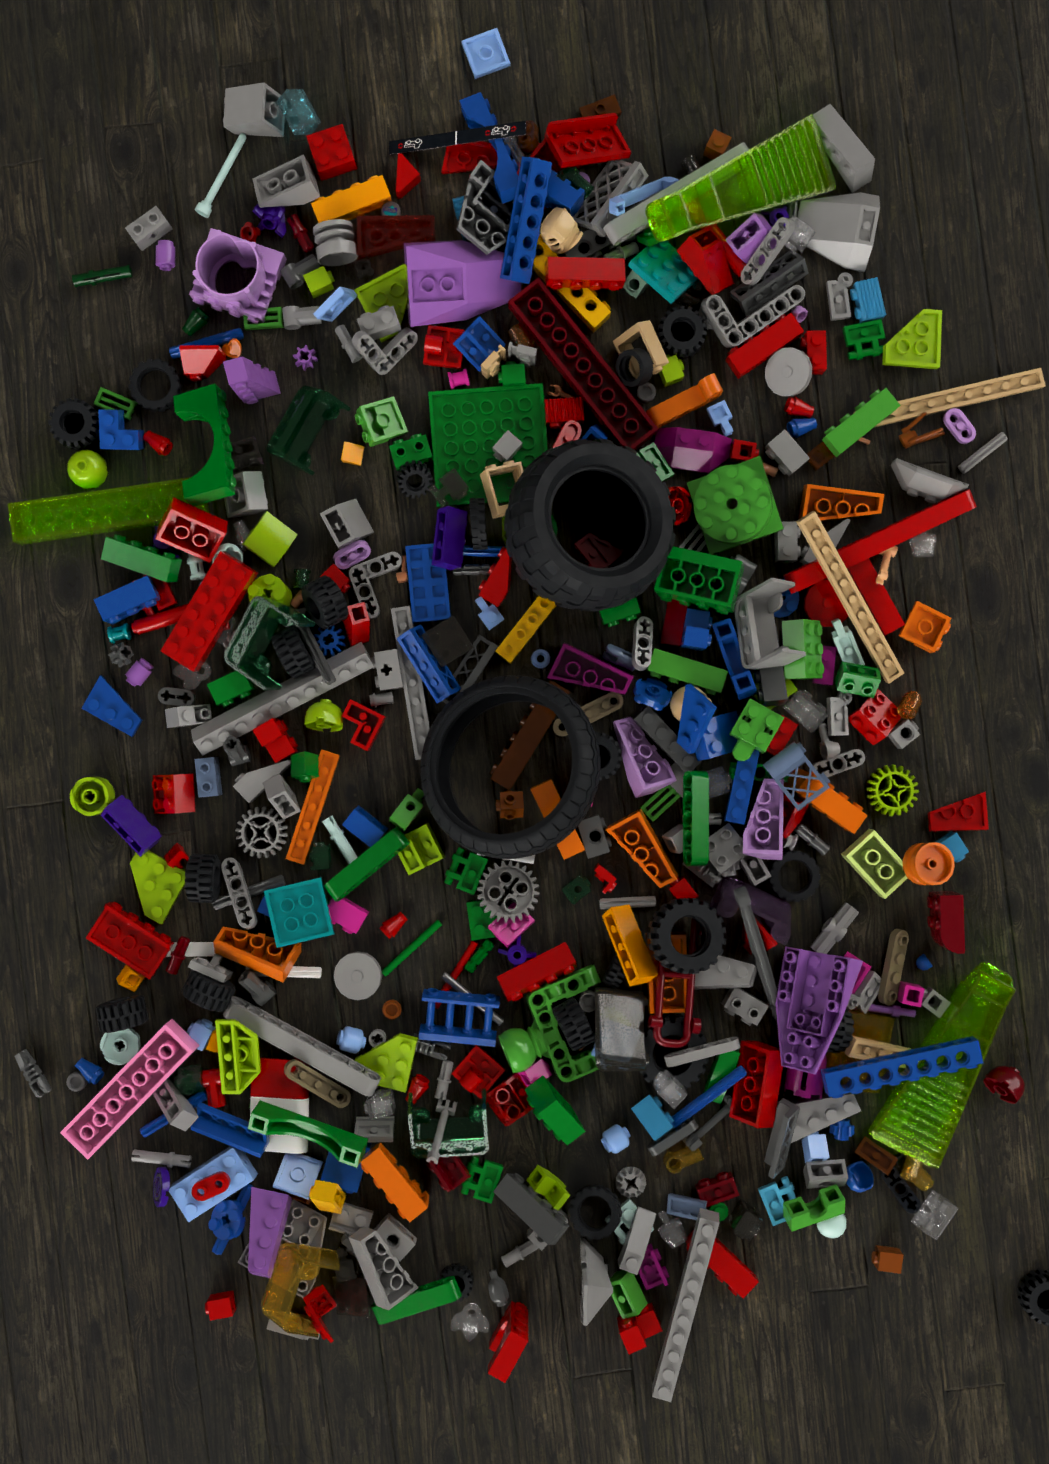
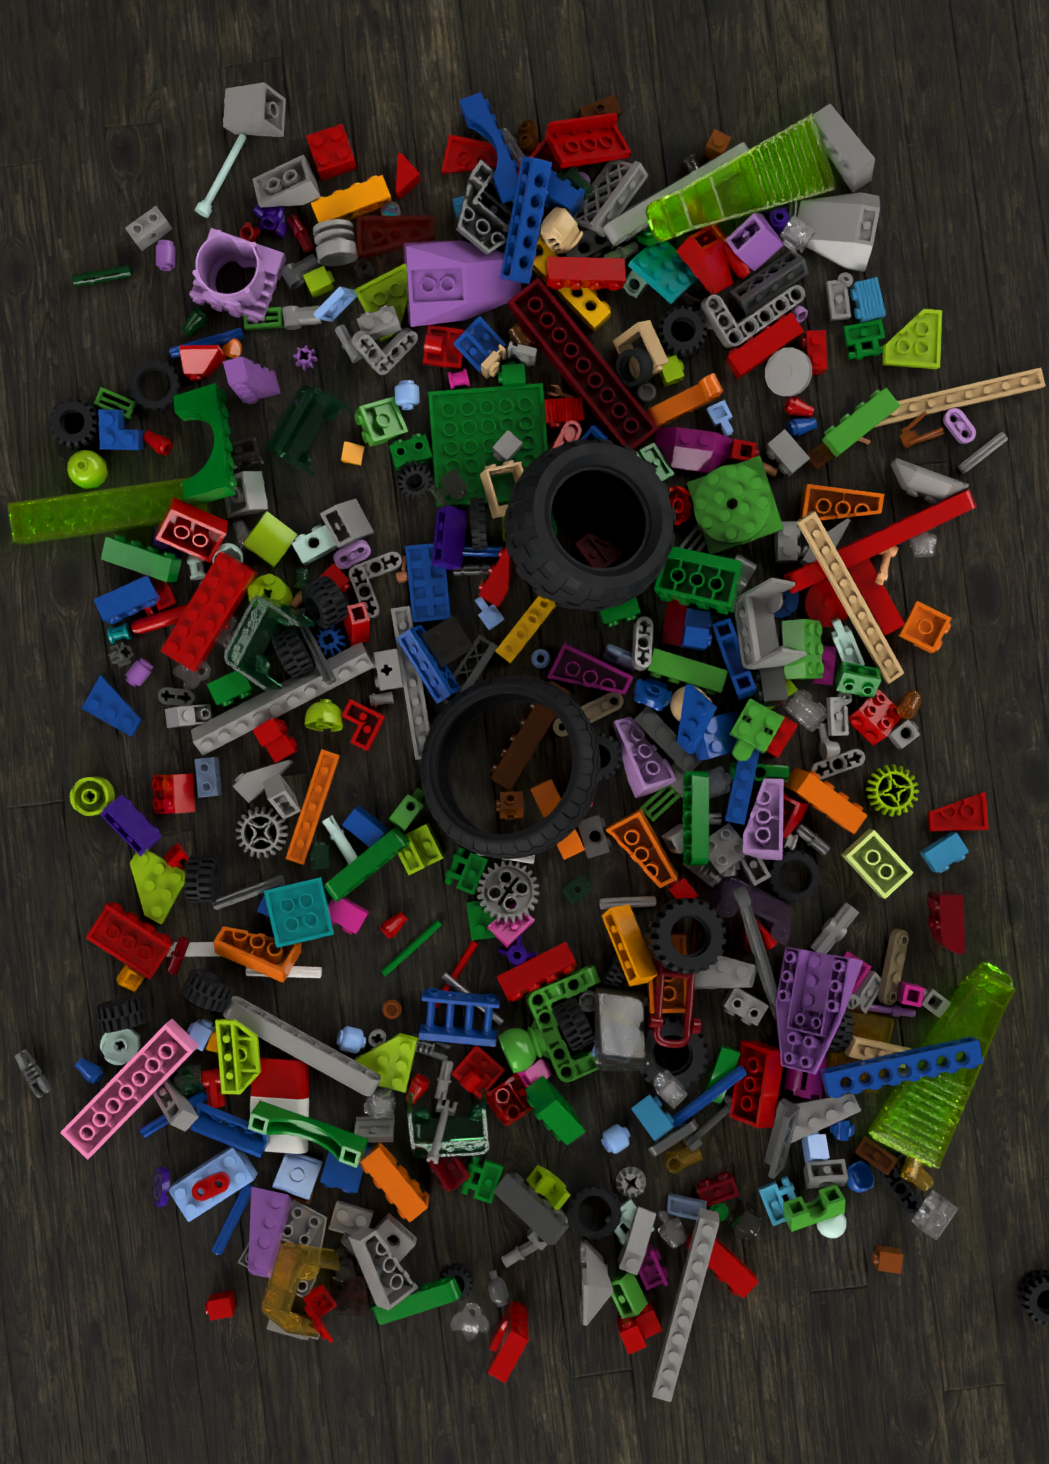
(76, 1081): flat silver tile -> none
(169, 1159): light grey pin -> none
(211, 968): light grey hinge -> none
(218, 1223): blue plate -> none
(236, 751): dark grey piece -> none
(238, 893): light grey beam -> none
(260, 990): dark grey piece -> none
(298, 111): clear light blue brick -> none
(304, 766): green brick -> none
(309, 554): none -> light aqua brick
(317, 1083): dark tan plate -> none
(327, 1196): yellow brick -> none
(357, 975): light grey wheel -> none
(407, 394): none -> light blue head
(457, 137): black sticker -> none
(479, 955): green axle -> none
(485, 53): light blue tile -> none
(603, 874): red bracket -> none
(618, 203): light blue piece -> none
(702, 1051): light grey beam -> none
(765, 249): light grey beam -> none
(785, 763): sand blue piece -> none
(923, 963): blue hinge -> none
(928, 863): orange wheel -> none
(1006, 1082): dark red cylinder -> none

